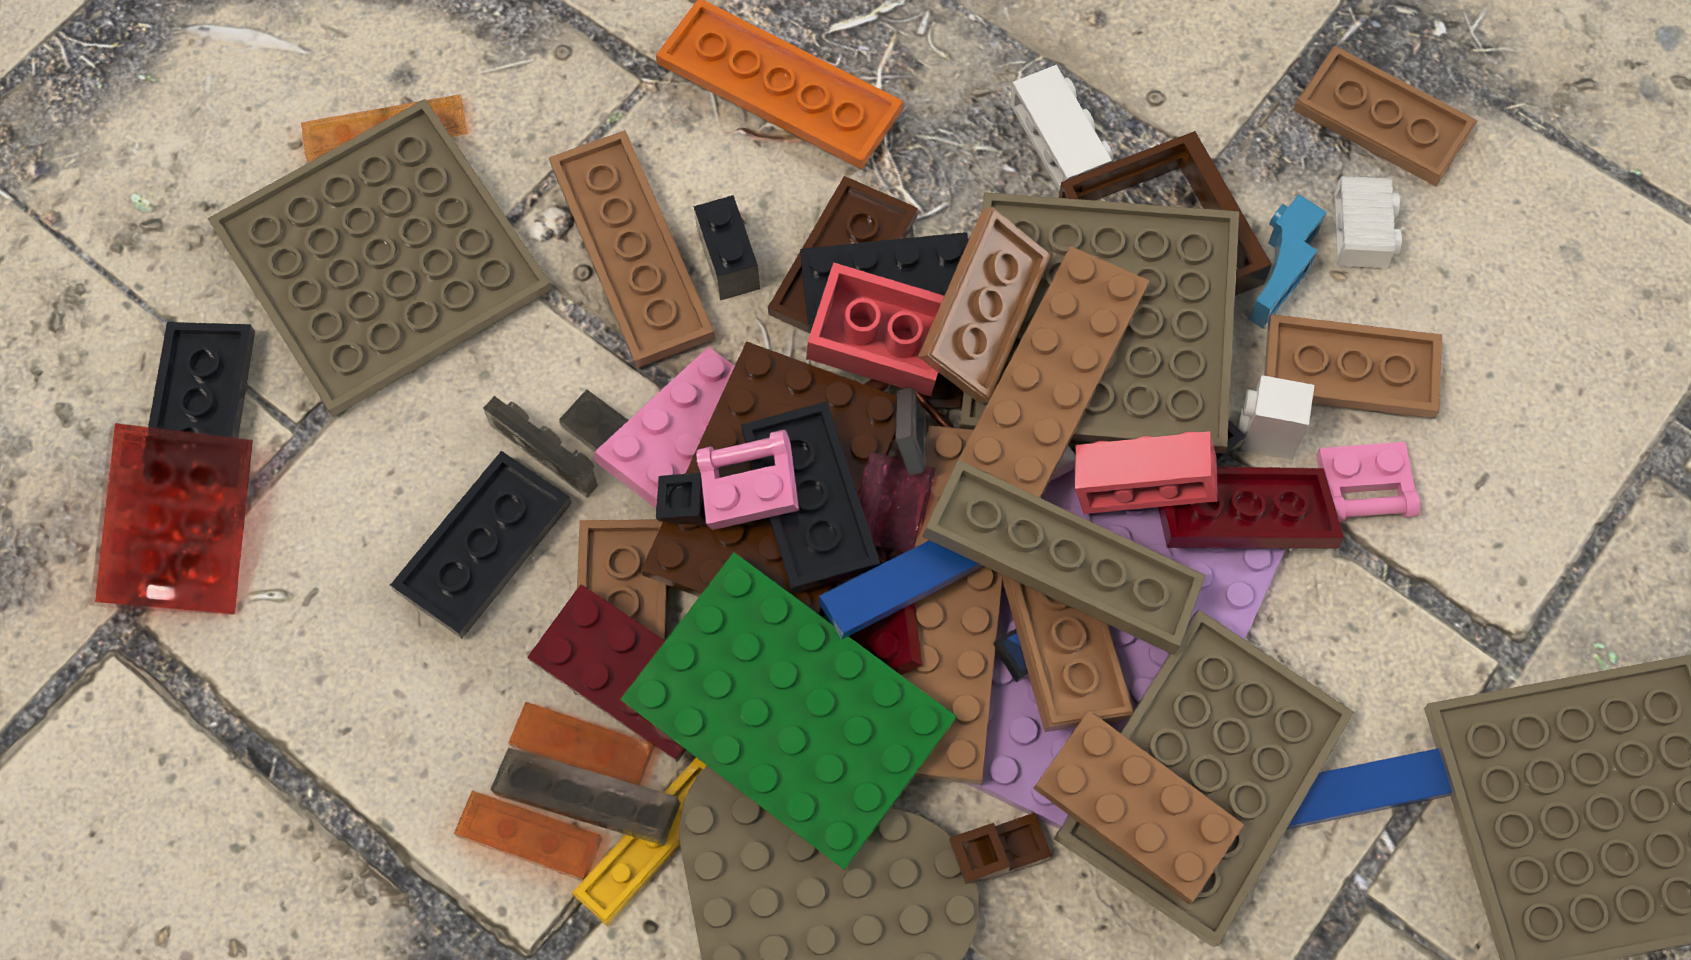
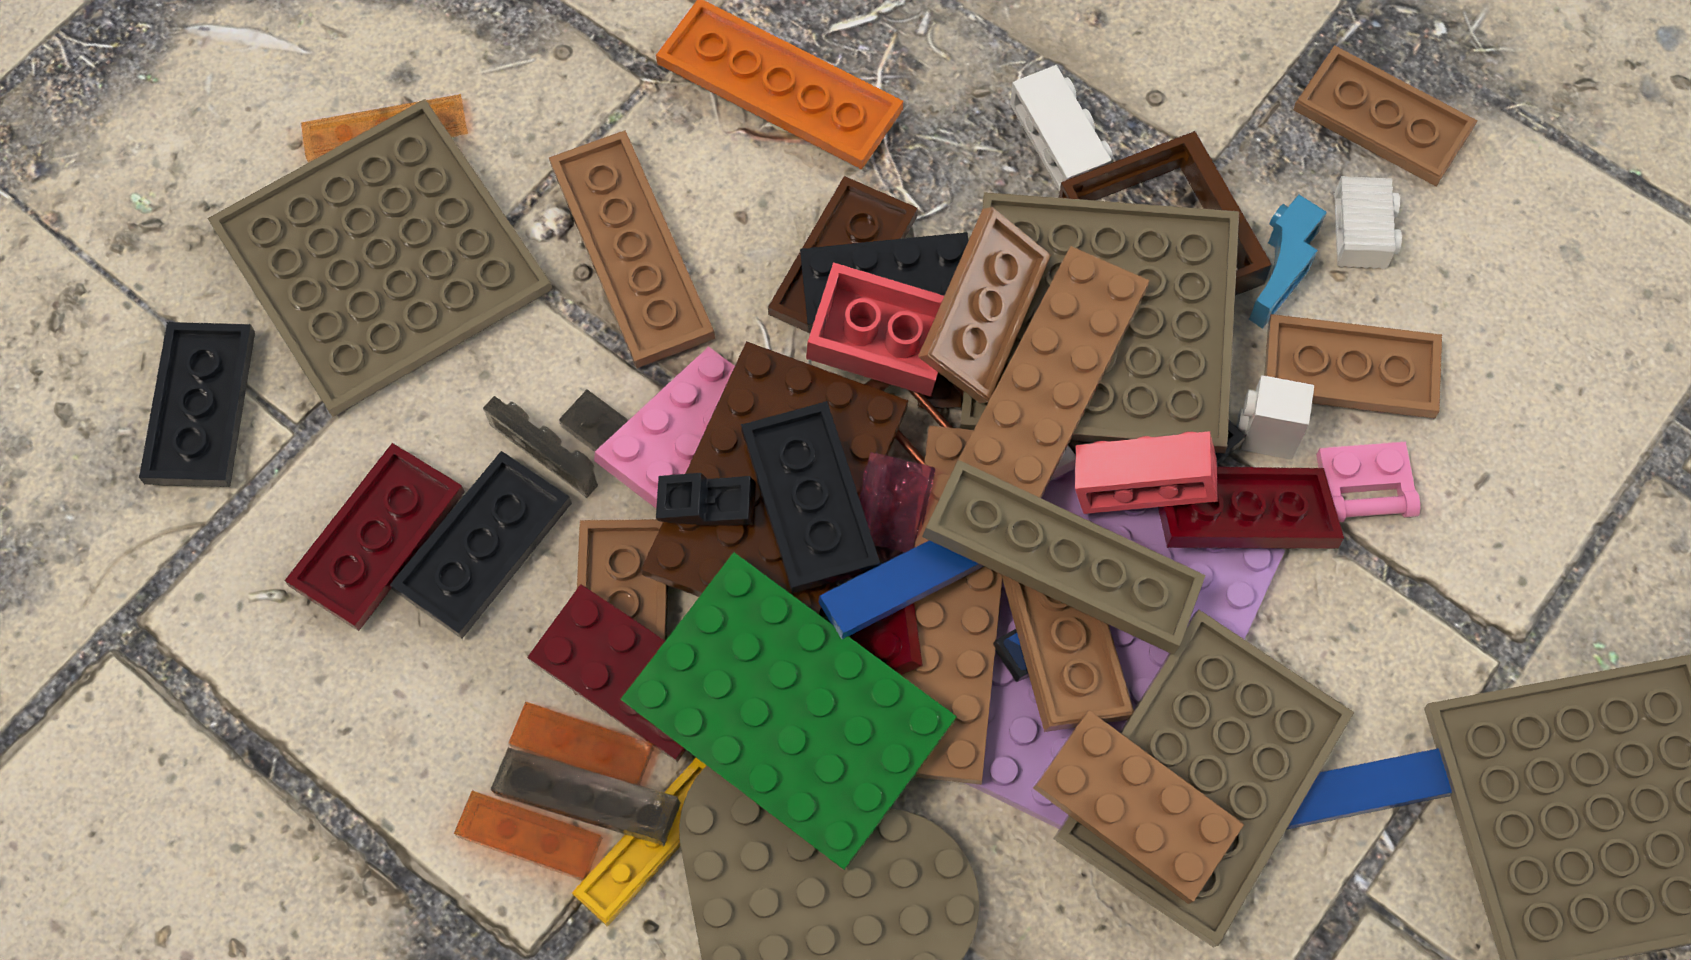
(171, 521): clear red slope -> none
(374, 536): none -> dark red plate
(727, 247): black brick -> none
(751, 493): bright pink plate -> none
(911, 431): dark grey tile -> none
(1000, 848): reddish brown slope -> none

